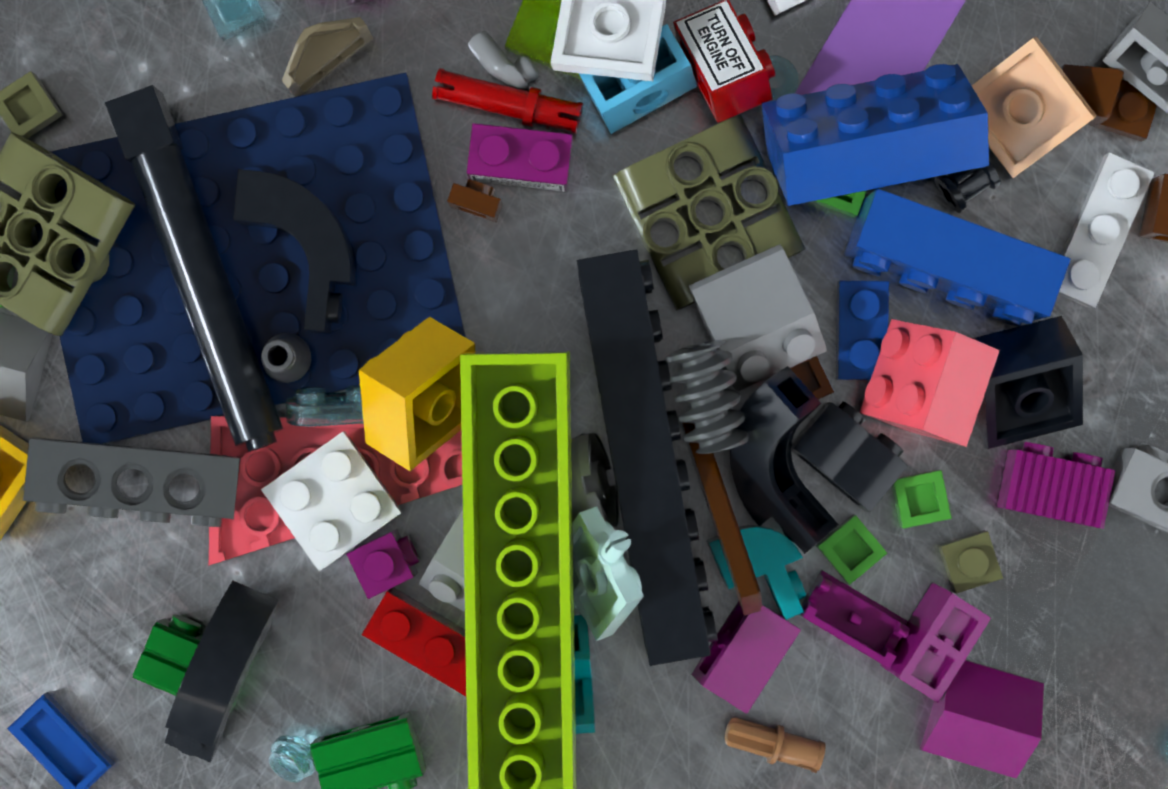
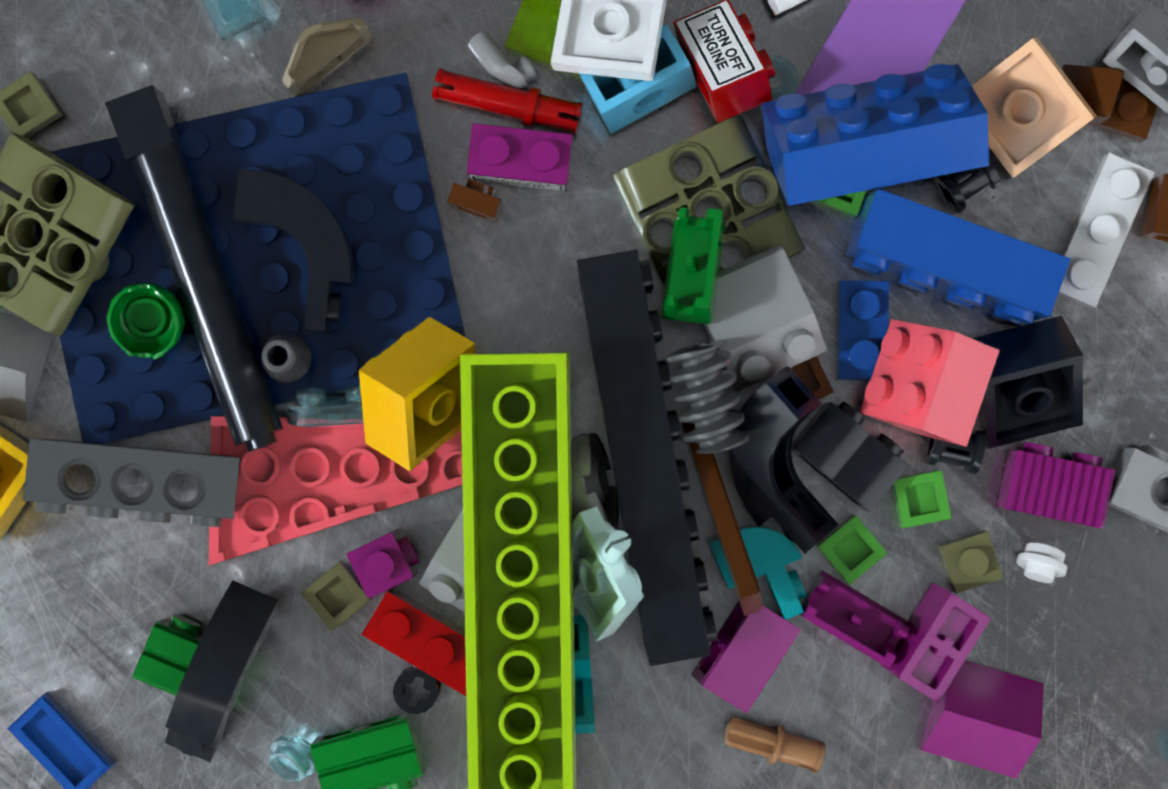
(145, 320): none -> green hair
(331, 501): white plate -> none
(336, 595): none -> olive plate
(402, 693): none -> black bush
(693, 267): none -> green hinge
(958, 455): none -> black bush
(1042, 562): none -> white plate

